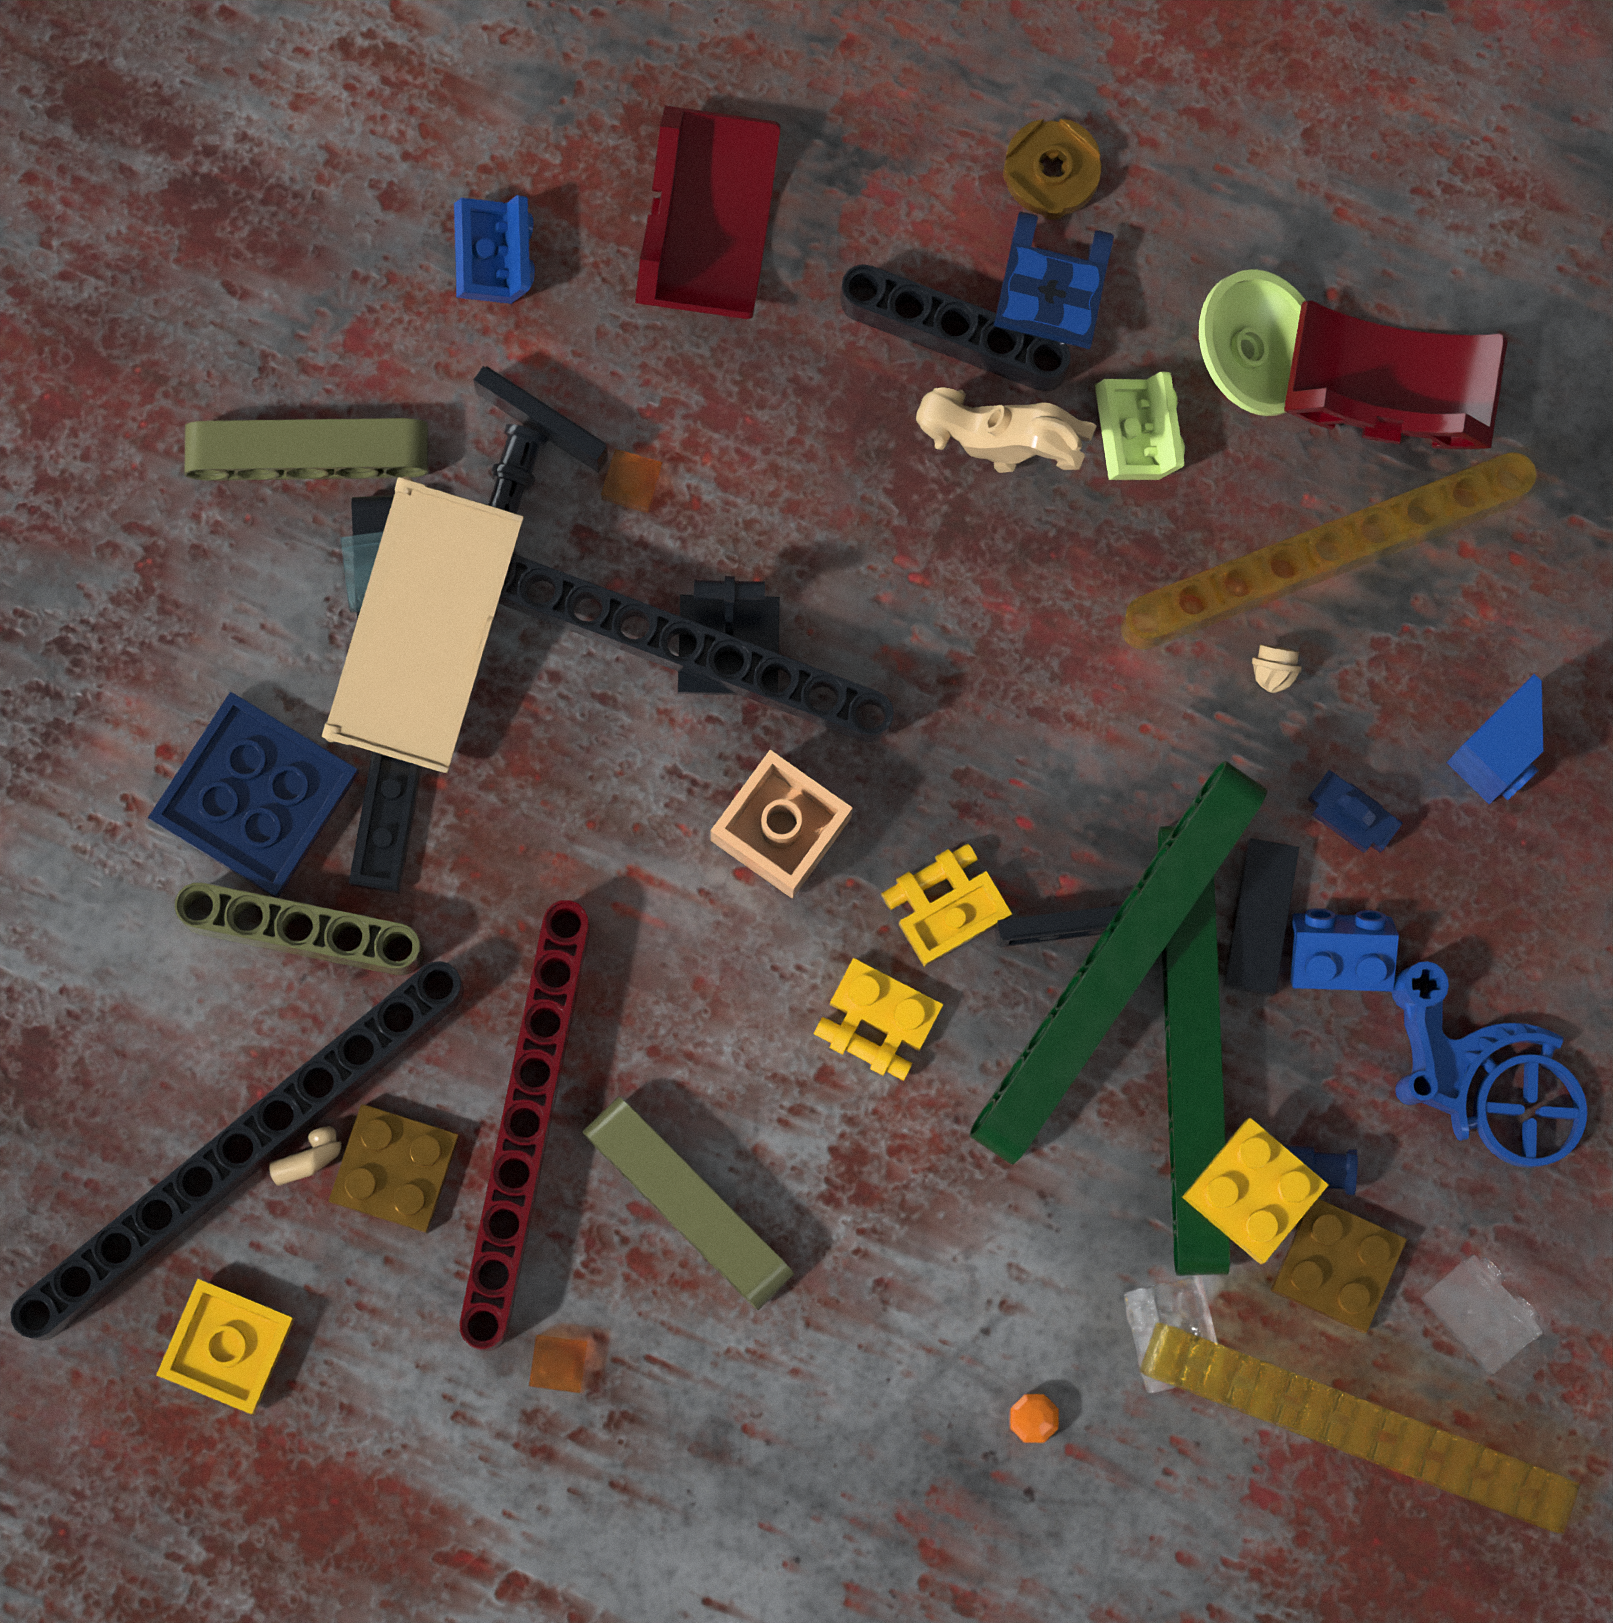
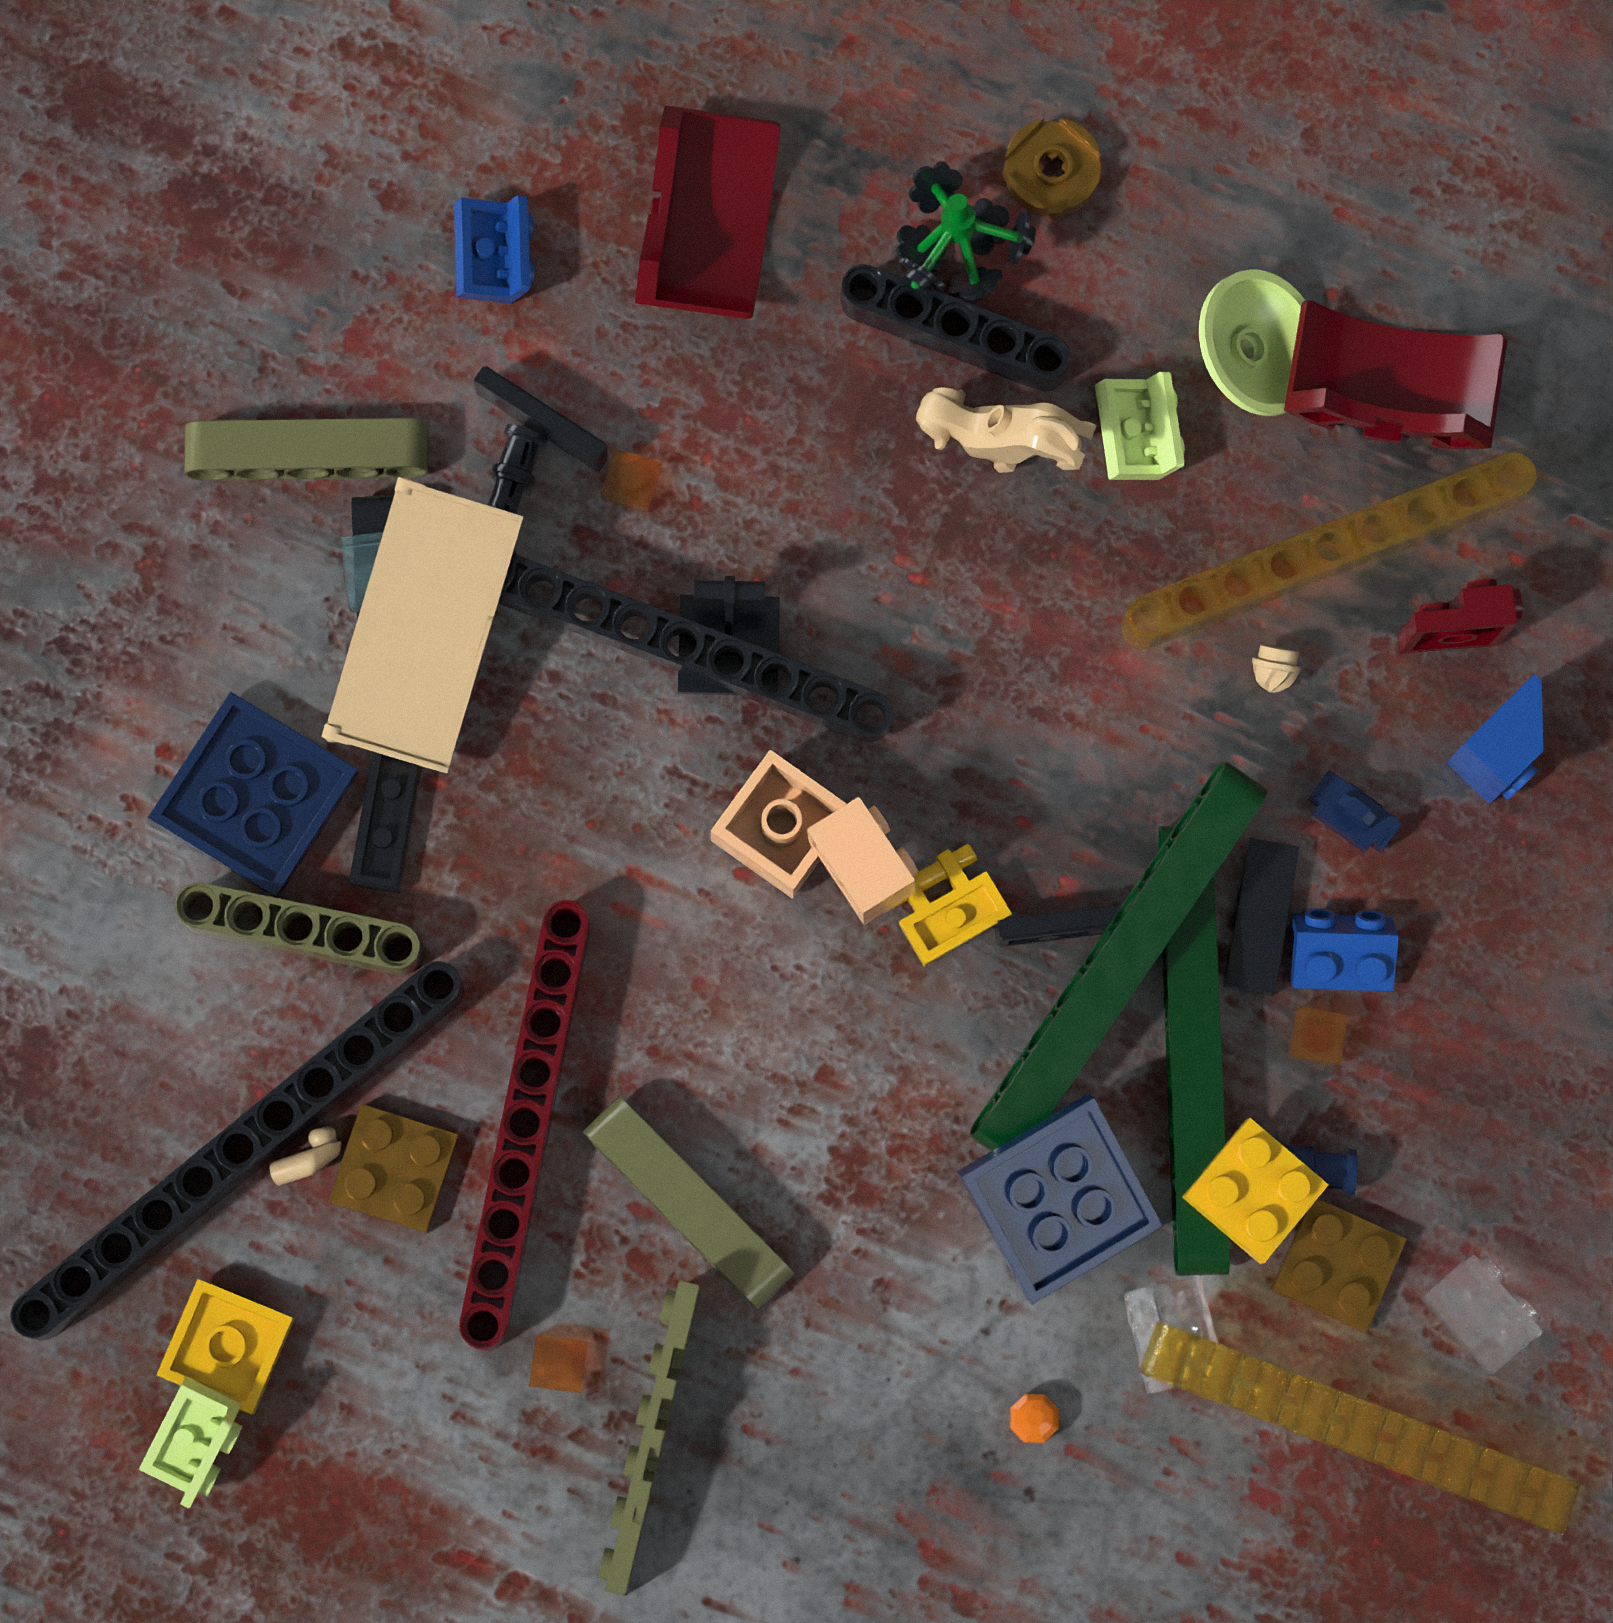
(190, 1439): none -> yellowish green bracket
(654, 1415): none -> olive wing
(863, 860): none -> light nougat brick
(884, 1005): yellow plate -> none
(961, 224): none -> black plant
(1051, 291): dark blue flag -> none
(1060, 1198): none -> dark blue plate
(1317, 1036): none -> clear orange plate
(1447, 1066): blue piece -> none
(1474, 619): none -> dark red plate

